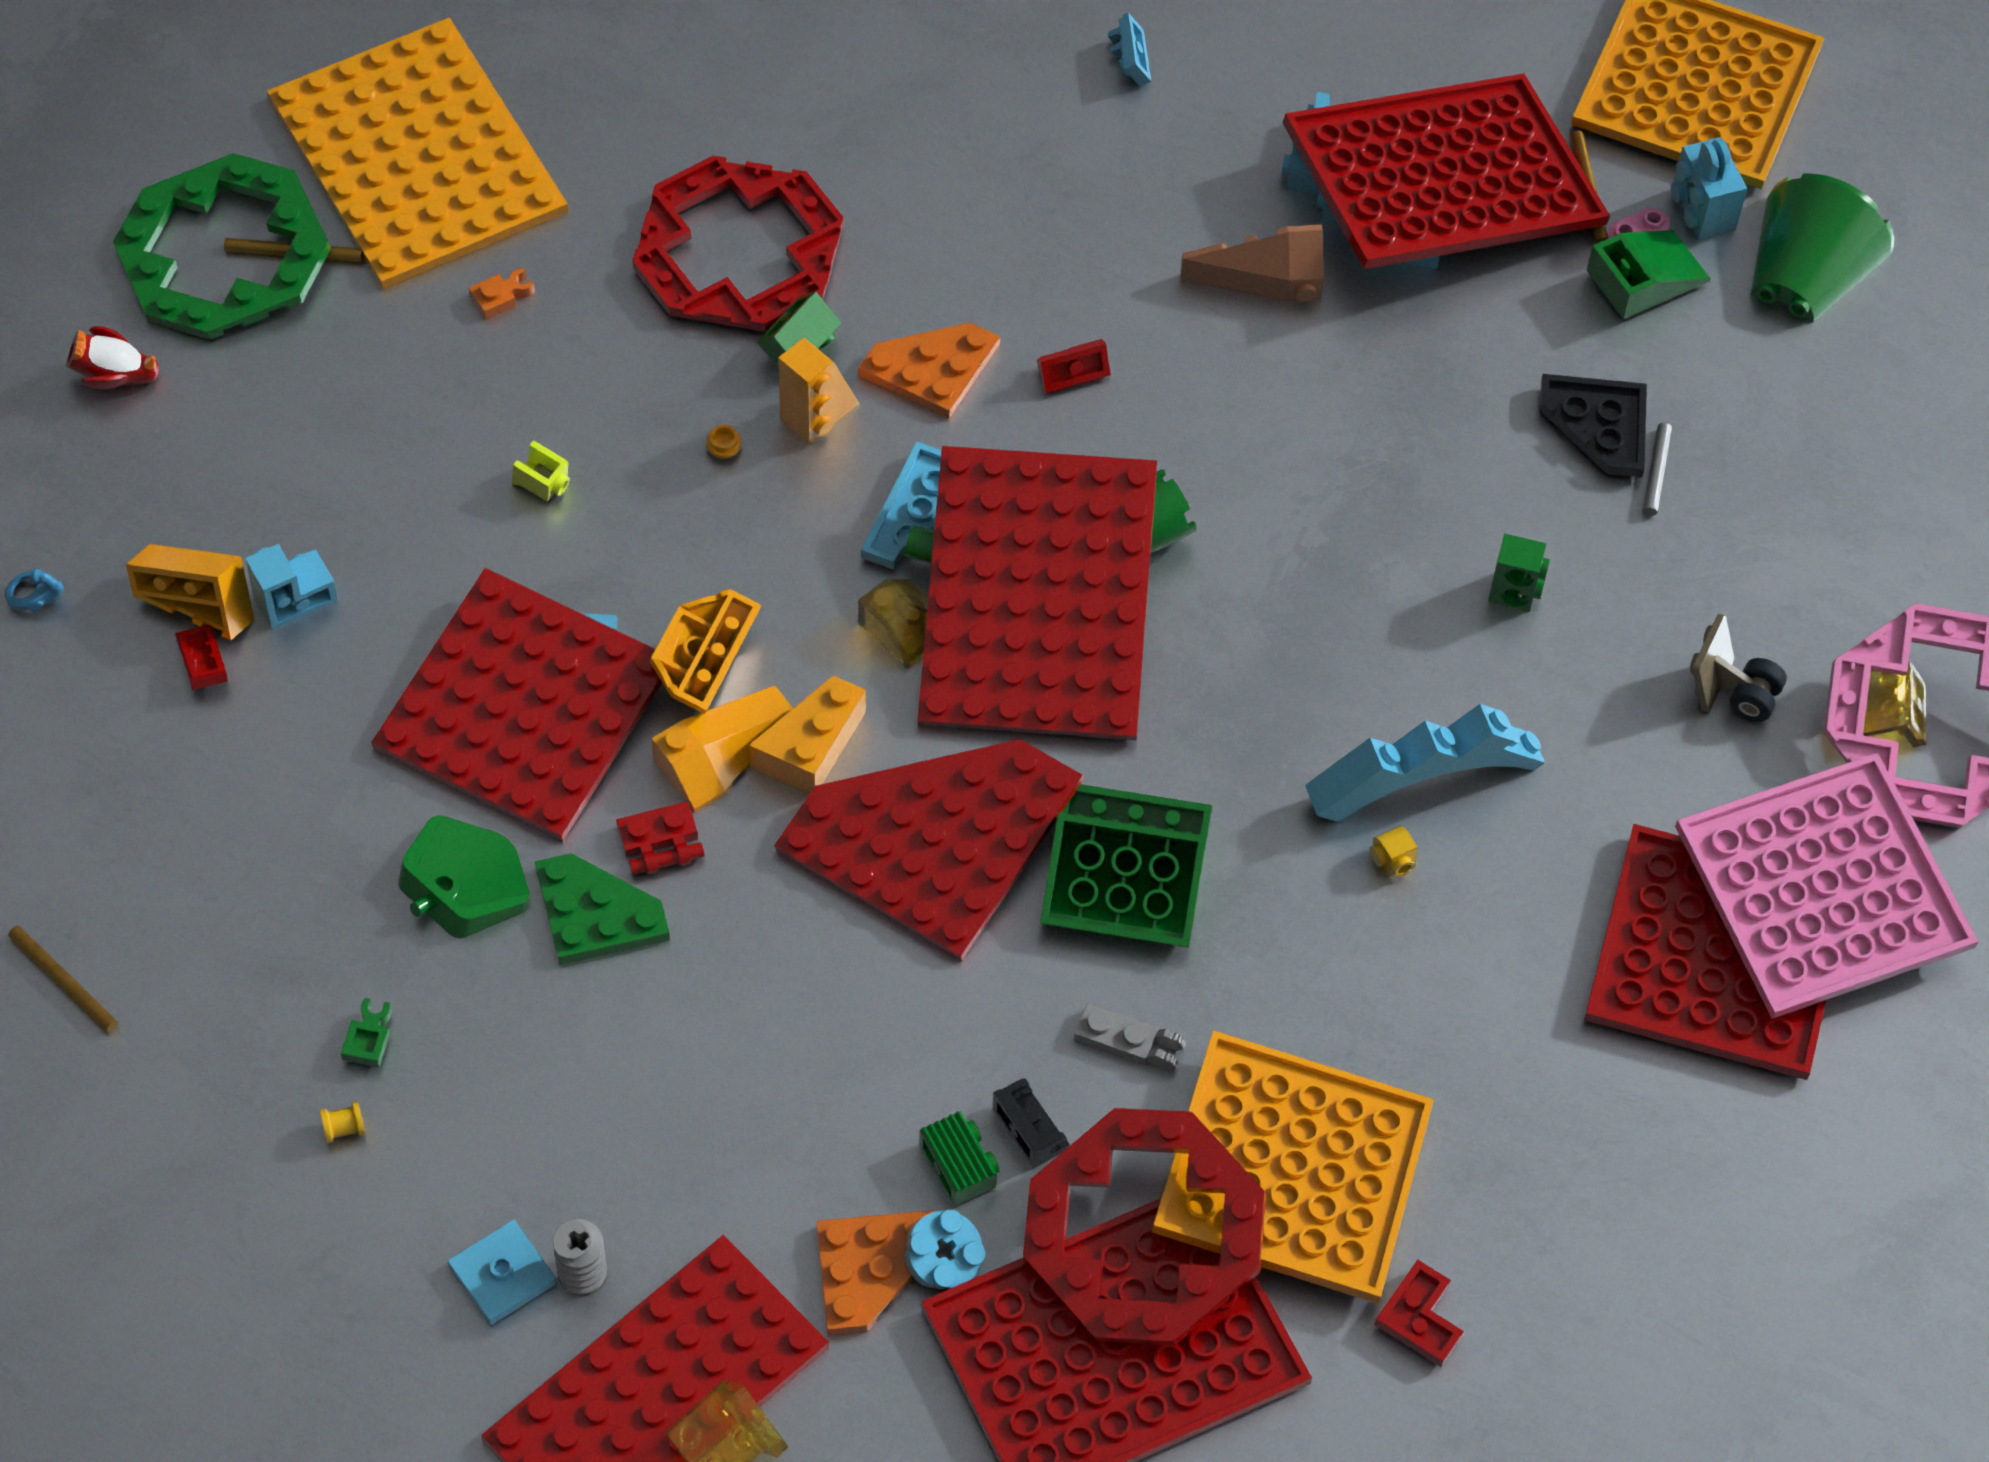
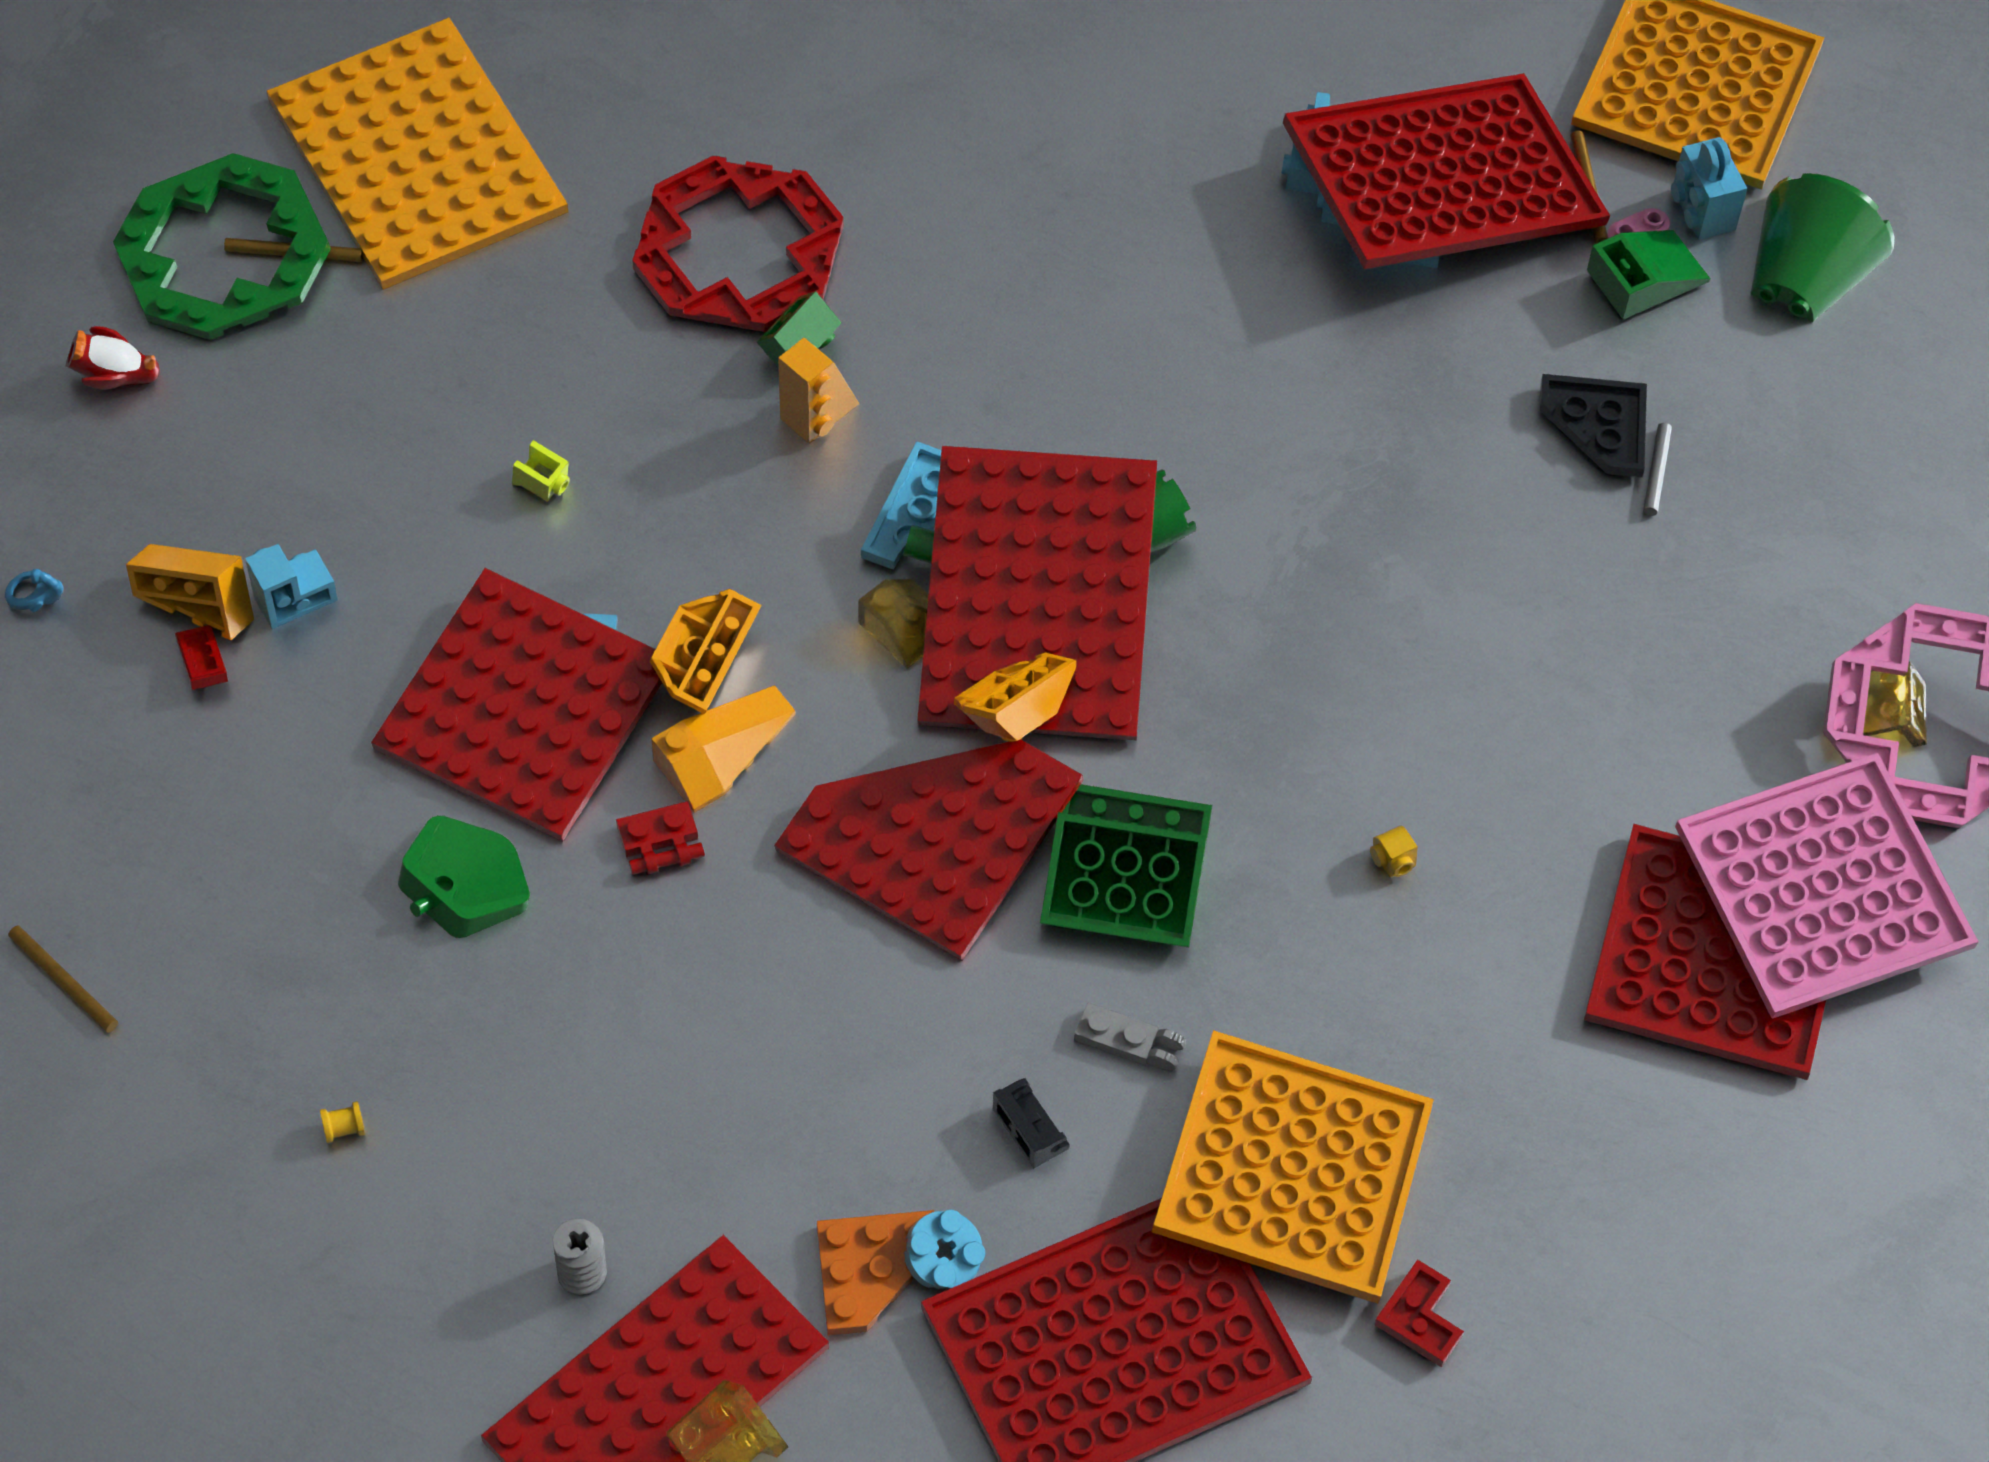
(367, 1039): green plate -> none
(499, 295): orange plate -> none
(502, 1272): medium azure plate -> none
(596, 911): green plate -> none
(723, 441): light orange plate -> none
(810, 736): light orange wedge -> none
(932, 365): orange plate -> none
(958, 1158): green brick -> none
(1018, 696): none -> light orange wedge
(1074, 366): red plate -> none
(1131, 48): medium azure plate -> none
(1200, 1287): red plate -> none
(1272, 267): nougat wedge -> none
(1429, 750): medium azure arch -> none
(1519, 572): green brick -> none
(1751, 689): plate -> none

